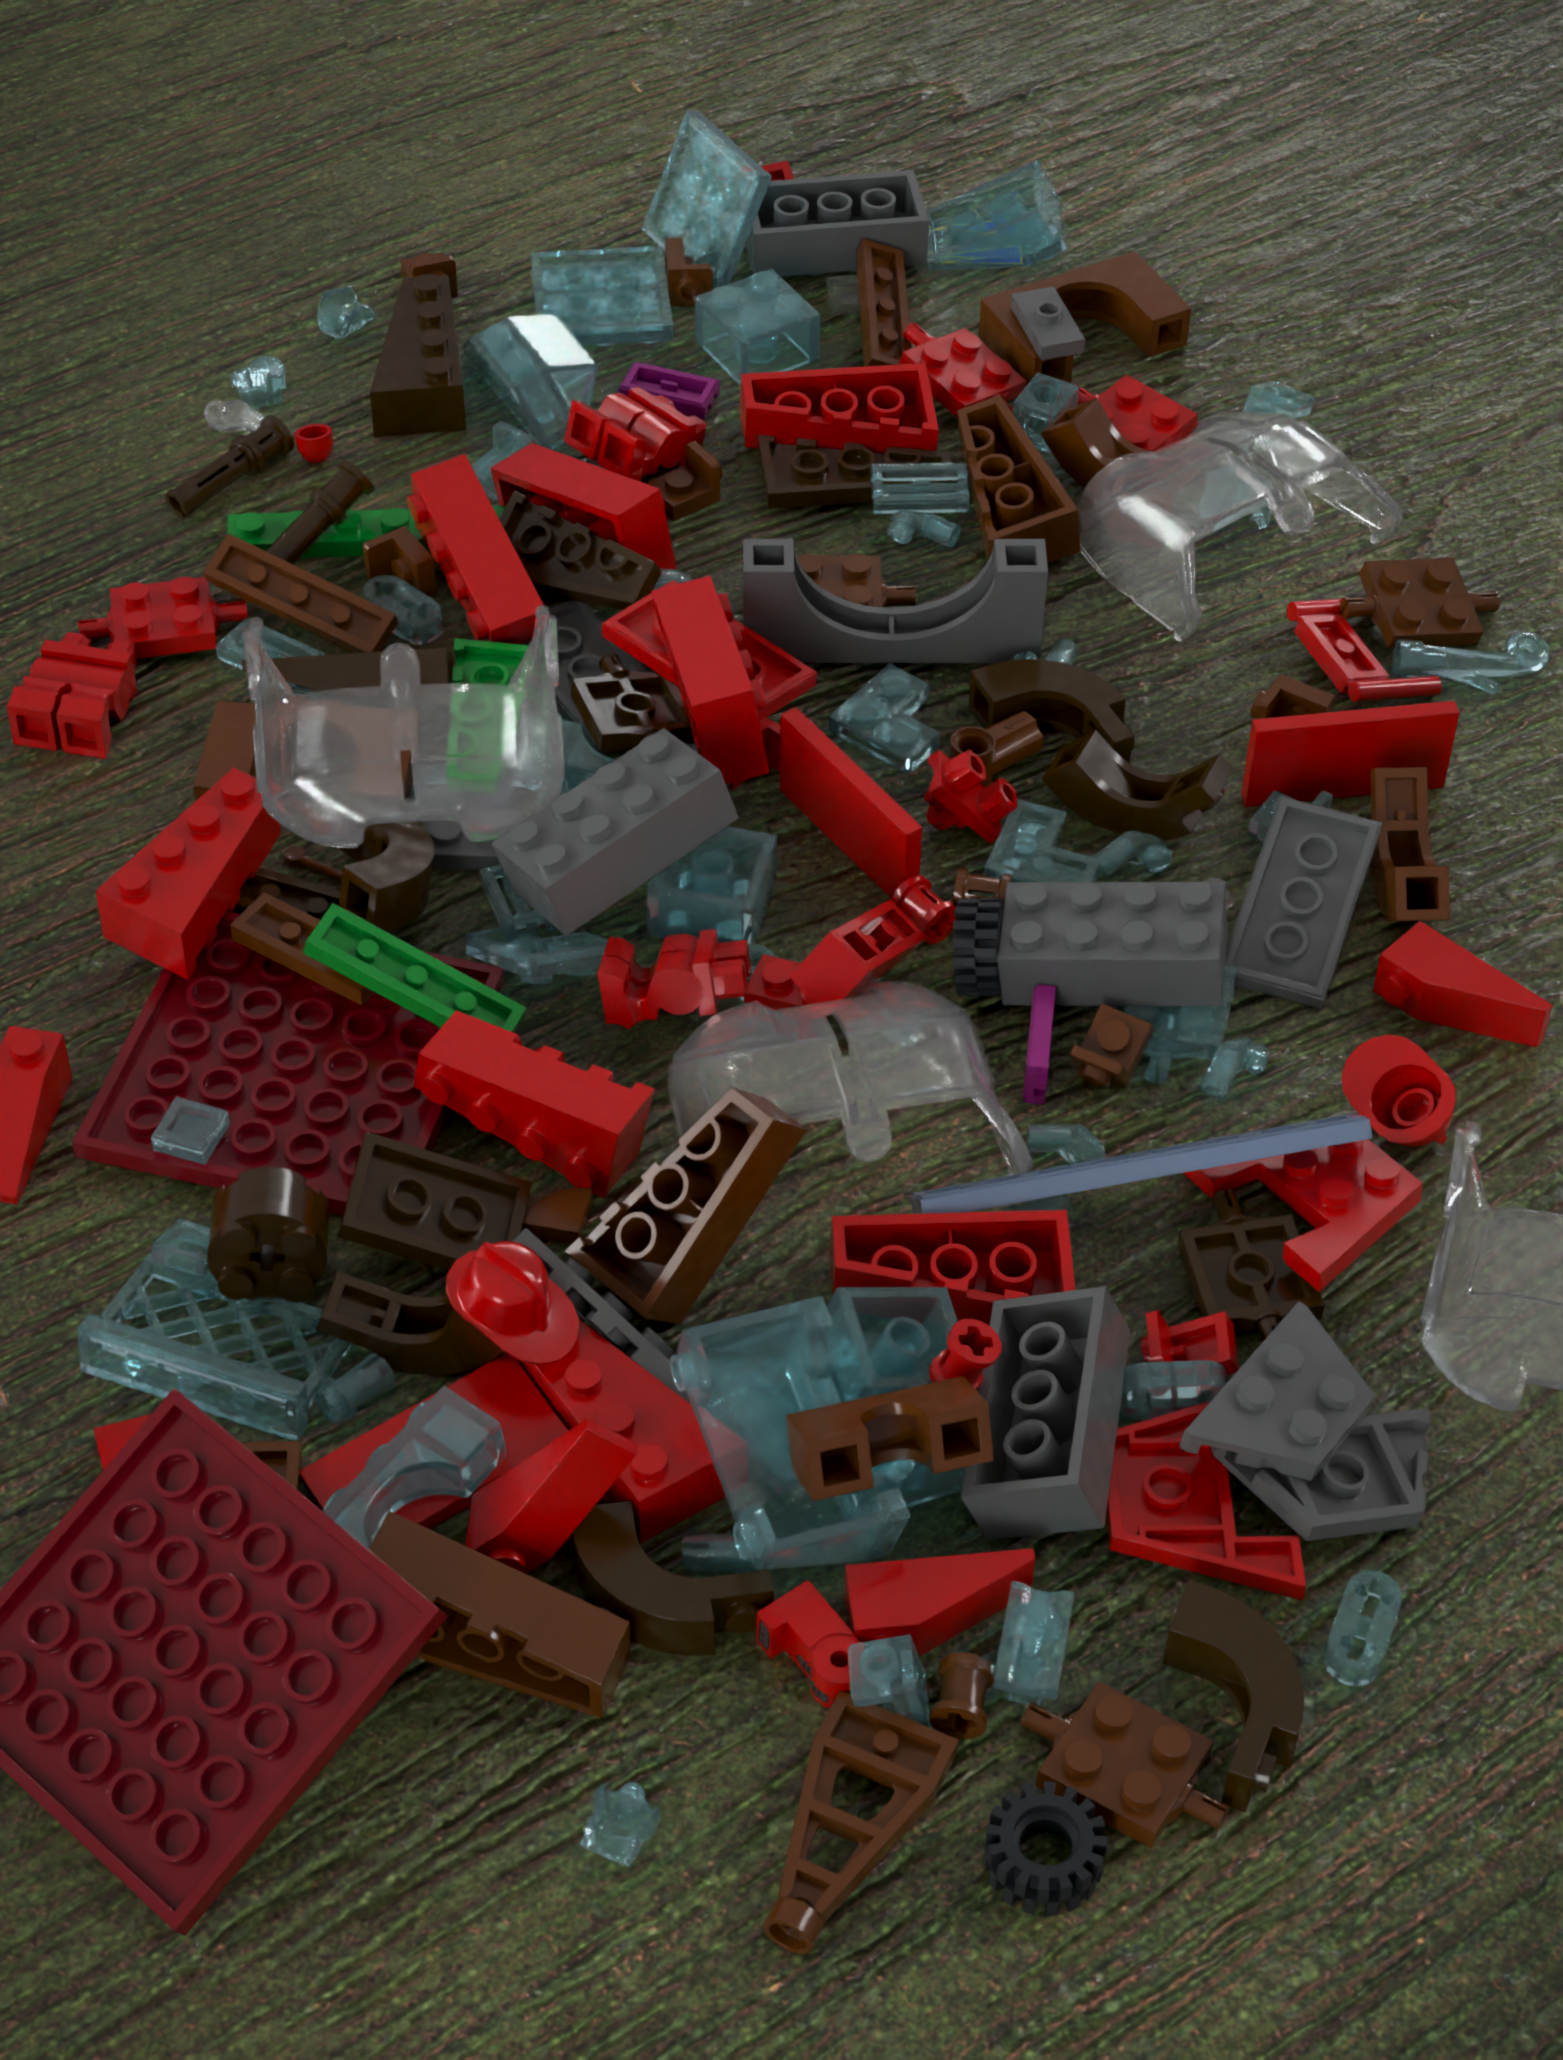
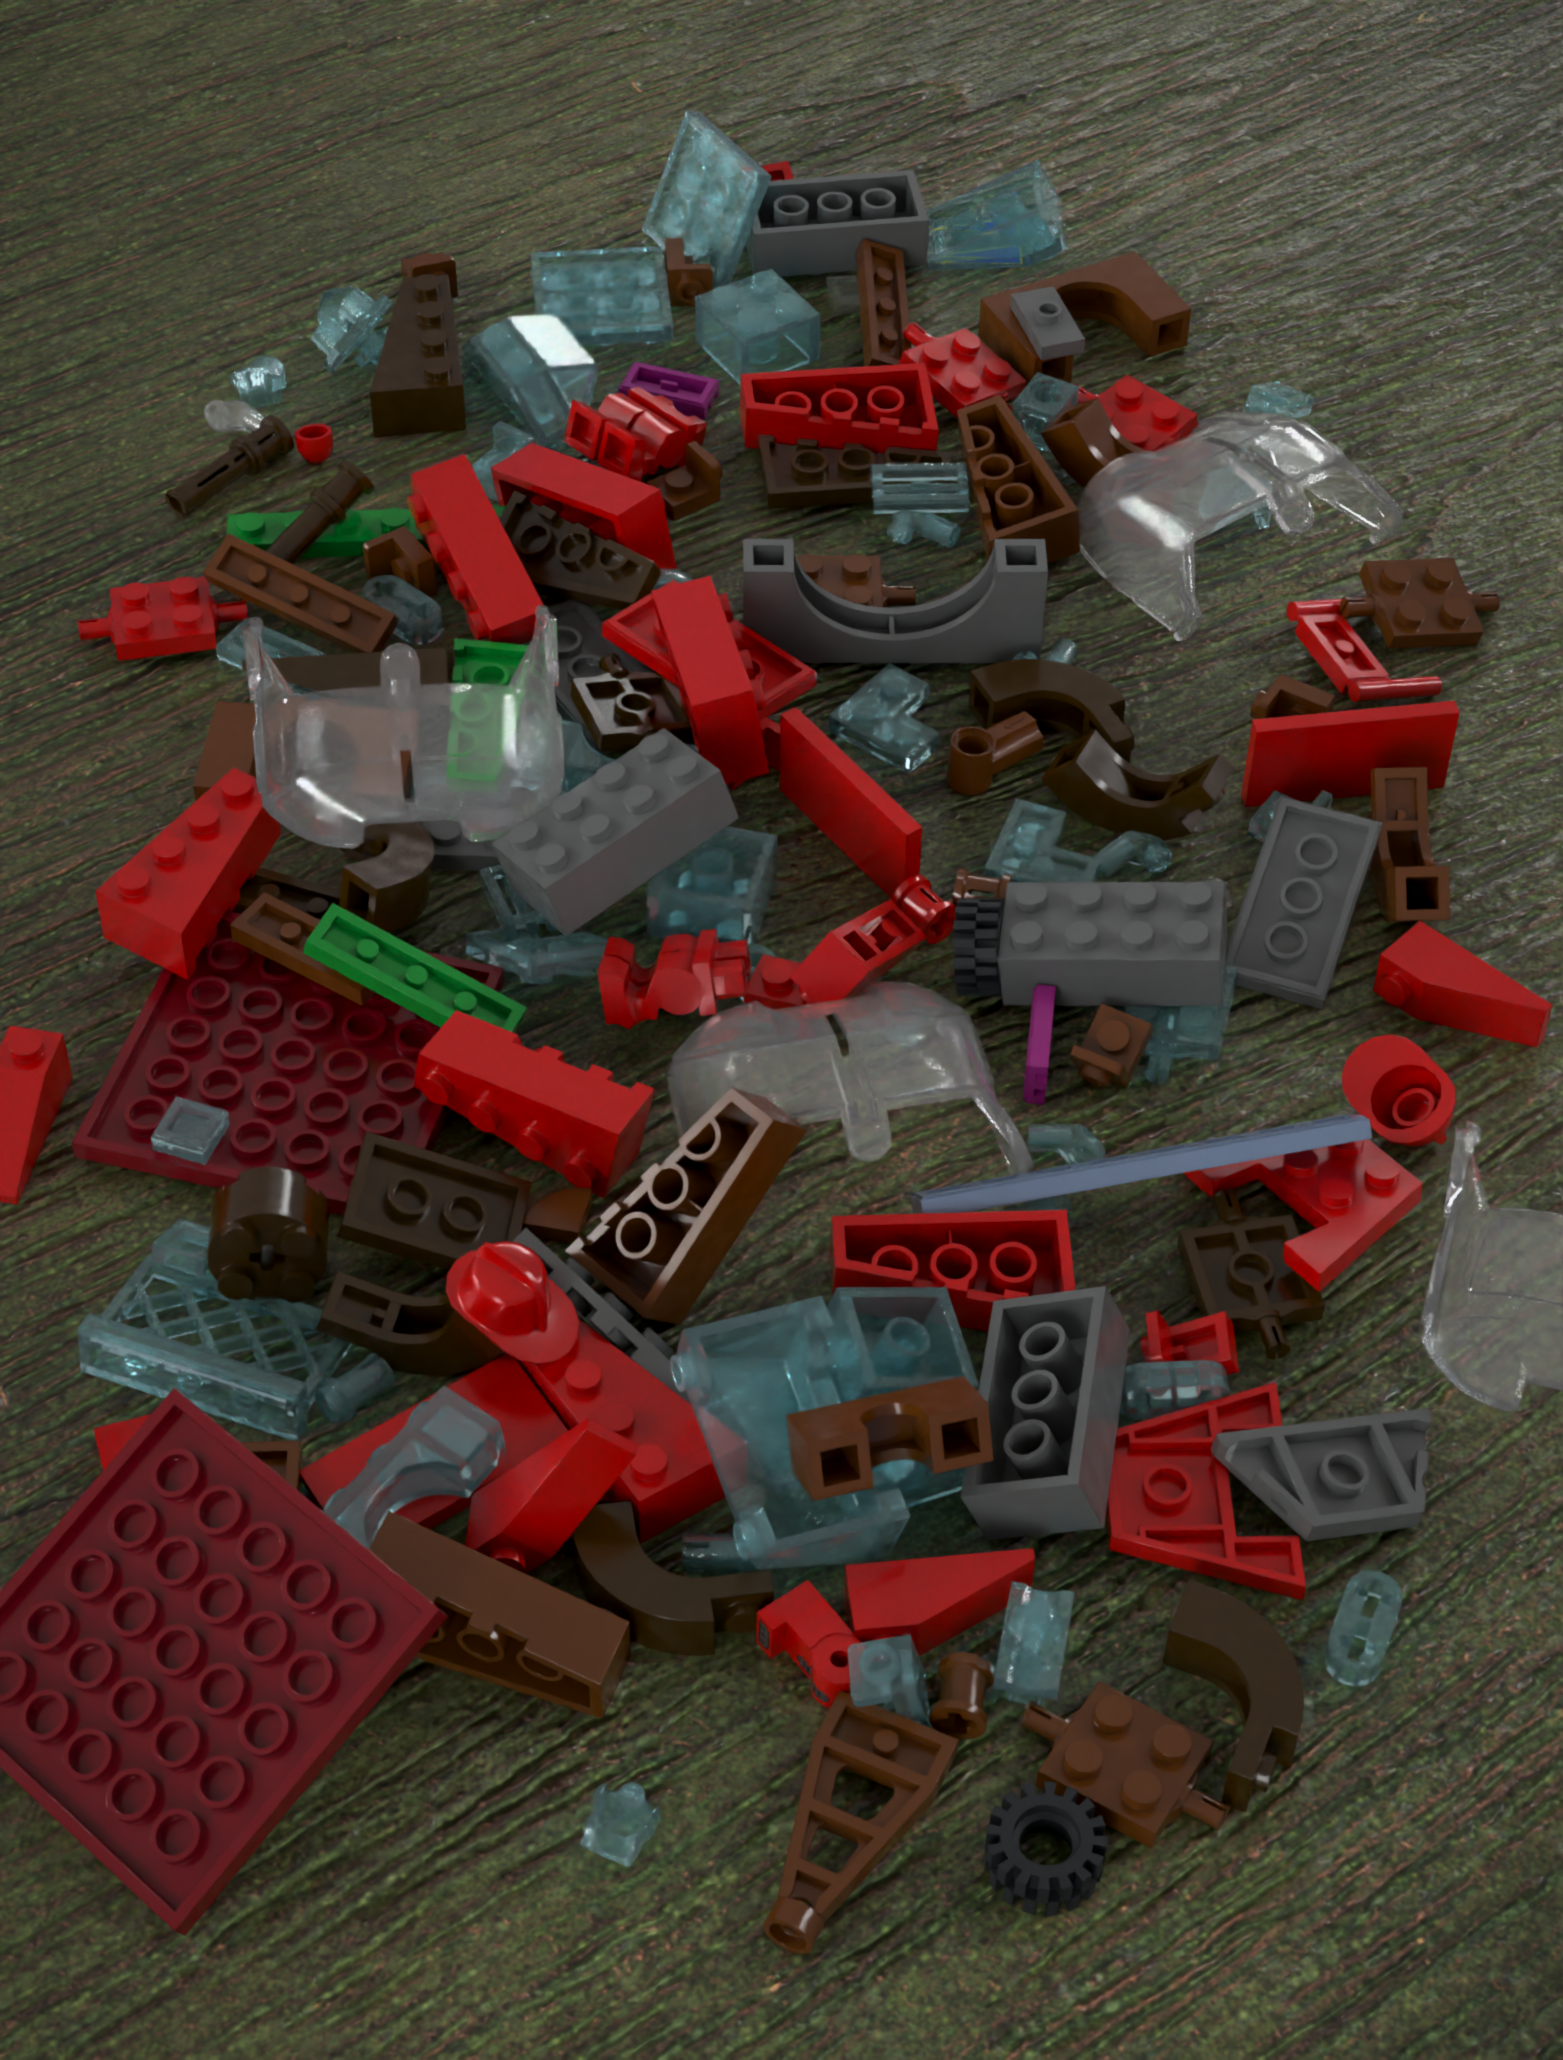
(73, 696): red hips -> none
(296, 857): reddish brown hinge -> none
(340, 343): none -> clear light blue hips
(961, 800): red hips -> none
(969, 1350): red bush -> none
(1230, 1059): clear light blue arm -> none
(1286, 1402): dark grey wing -> none
(1471, 667): clear light blue plant -> none

